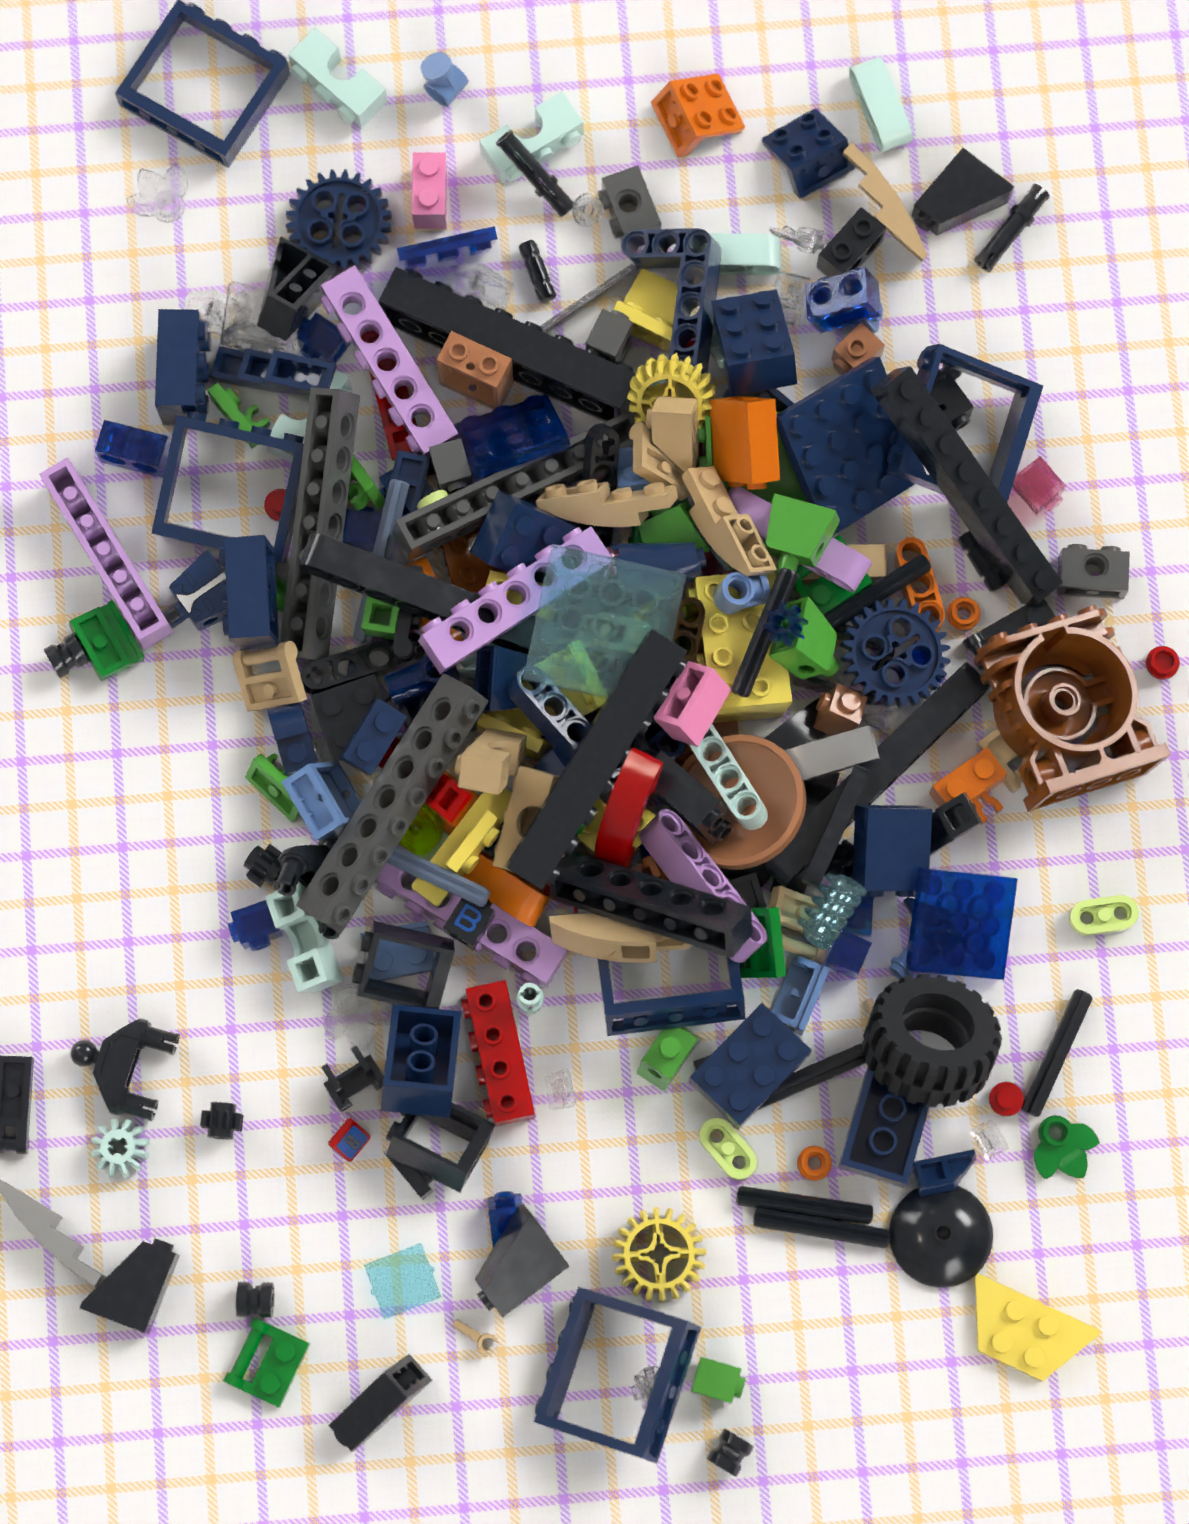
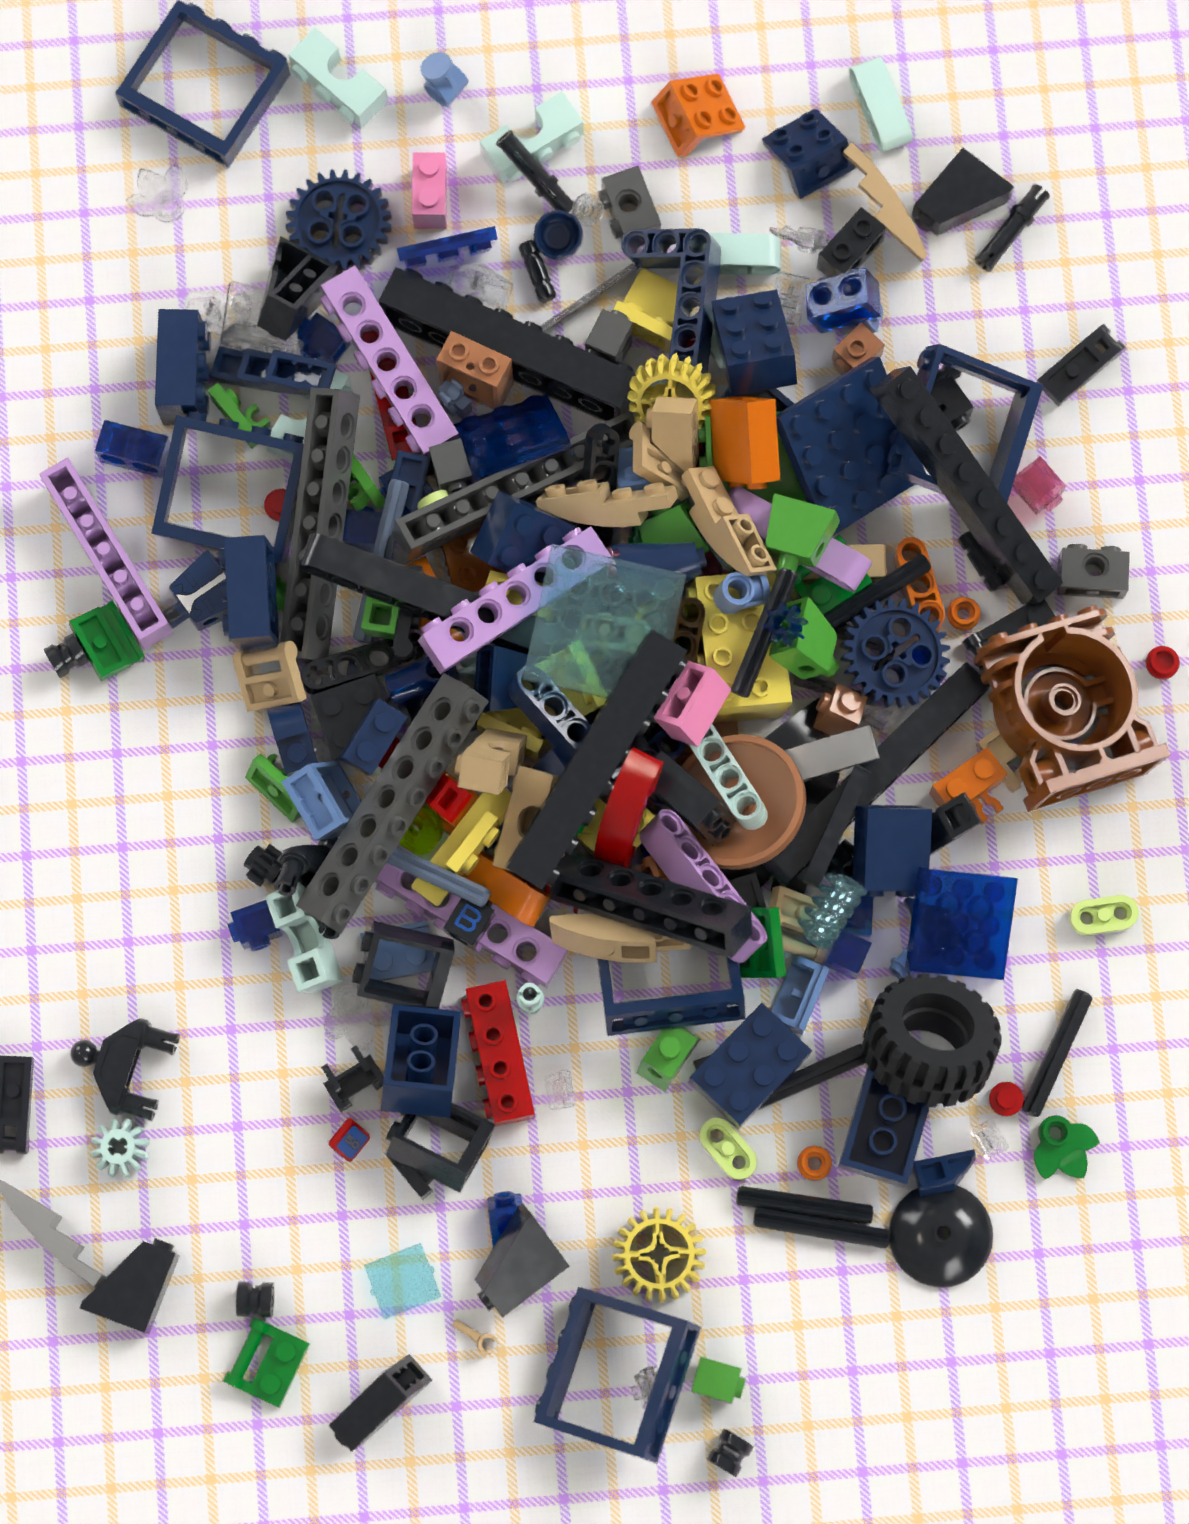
(221, 1120): black gear -> none
(453, 399): none -> sand blue plate
(558, 235): none -> dark blue hair
(1025, 1330): light yellow wing -> none
(1080, 365): none -> black plate

